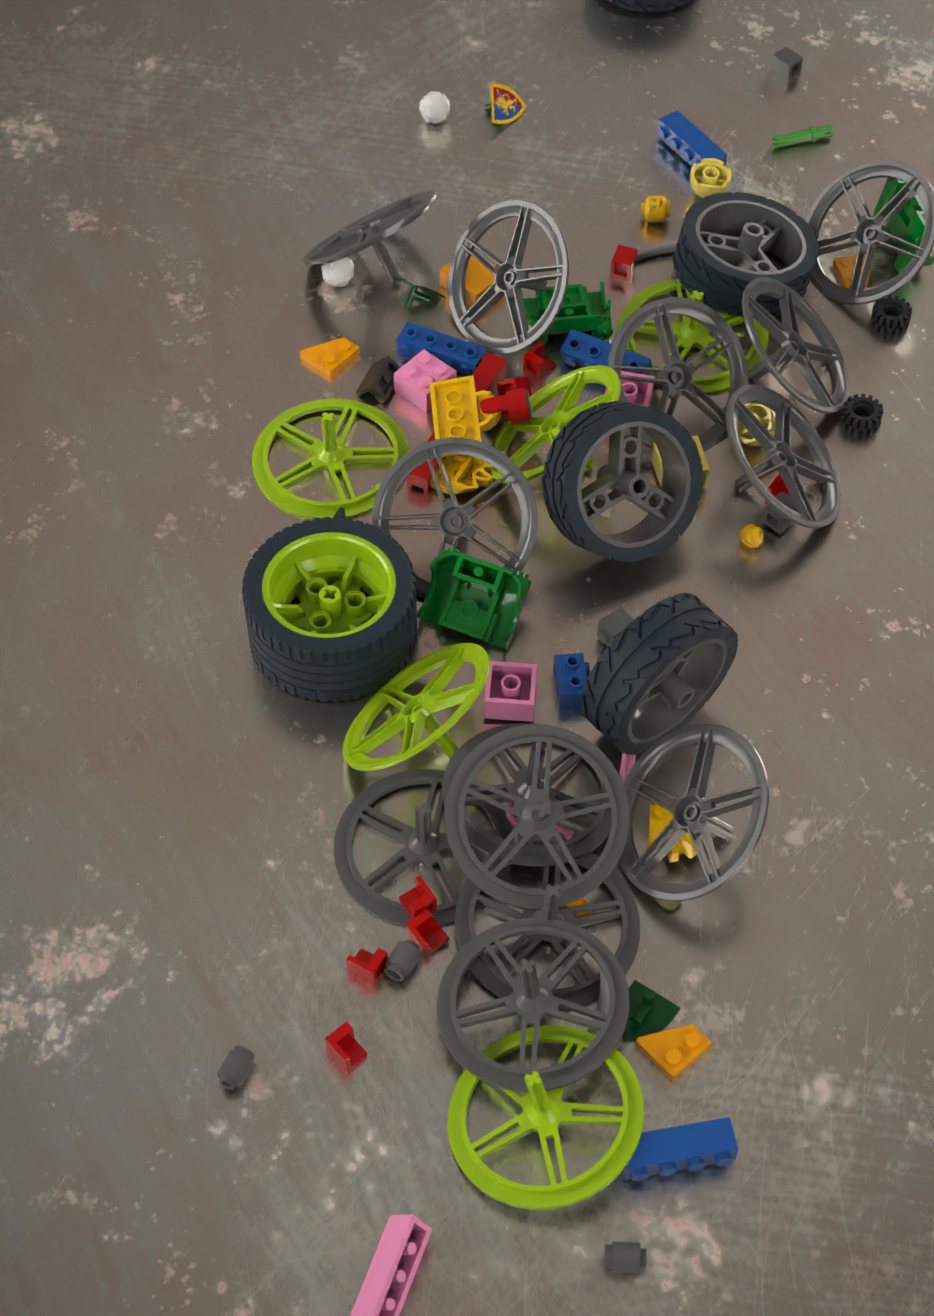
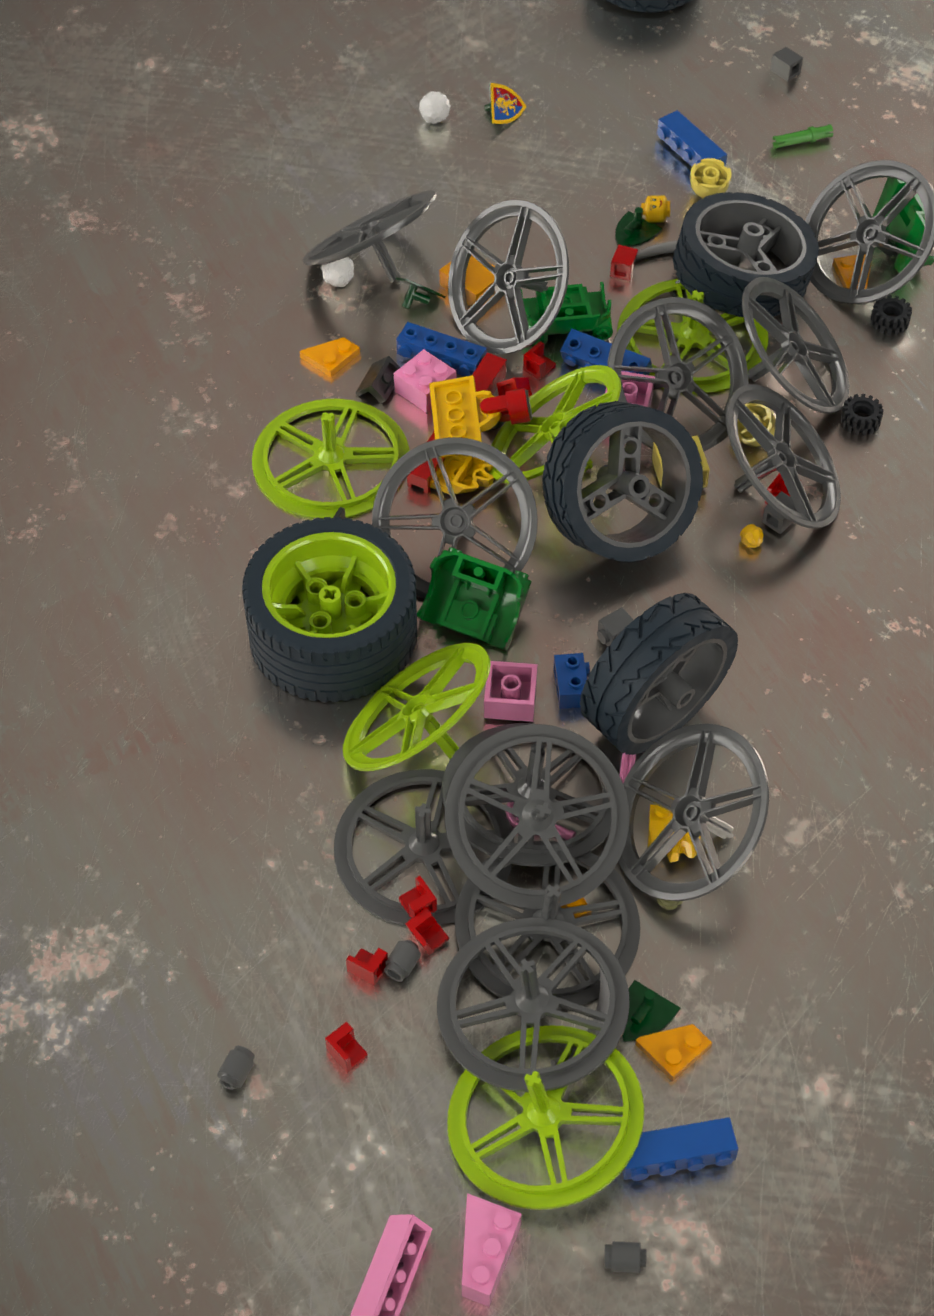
(487, 1247): none -> bright pink wedge
(634, 229): none -> dark green shield

